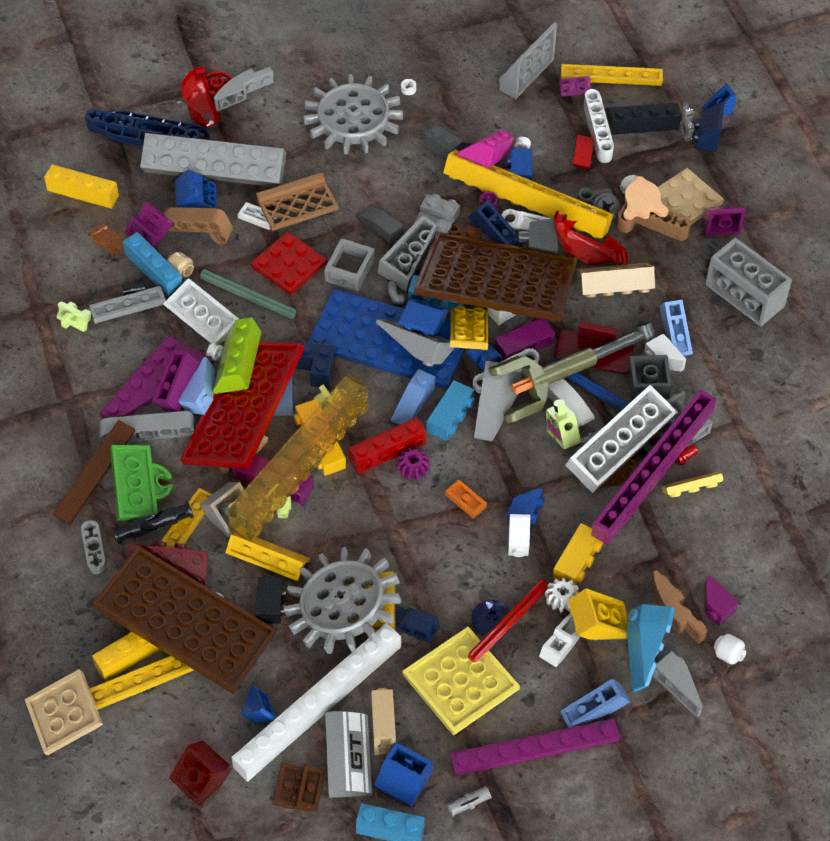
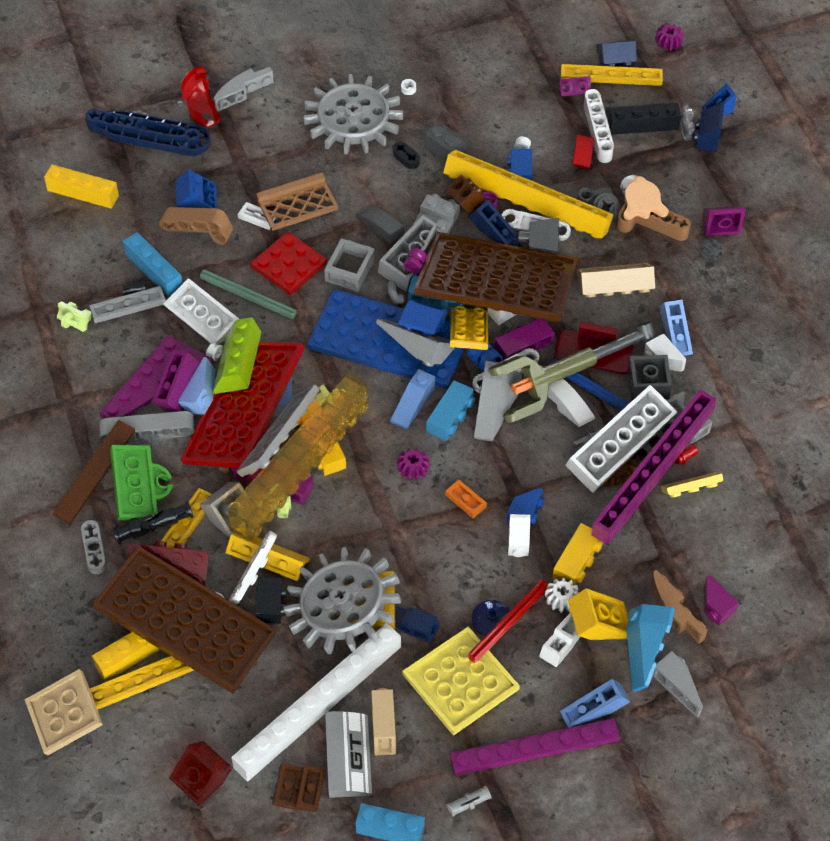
(108, 238): clear orange slope -> none
(149, 224): magenta slope -> none
(181, 263): tan head -> none
(213, 160): light grey brick -> none
(217, 82): red wheel -> none
(249, 575): none -> white plate
(258, 707): blue slope -> none
(278, 431): none -> light grey plate
(320, 362): dark blue brick -> none
(387, 445): red brick -> none
(404, 157): none -> black beam
(404, 774): blue slope -> none
(414, 262): none -> magenta wheel
(466, 193): none -> reddish brown brick
(467, 231): reddish brown plate -> none
(489, 149): dark pink slope -> none
(529, 64): light grey slope -> none
(562, 425): yellowish green torso -> none
(586, 249): red animal -> none
(617, 52): none -> dark blue slope
(669, 37): none -> magenta gear
(688, 195): tan plate -> none
(730, 649): white head -> none
(748, 281): light grey brick -> none

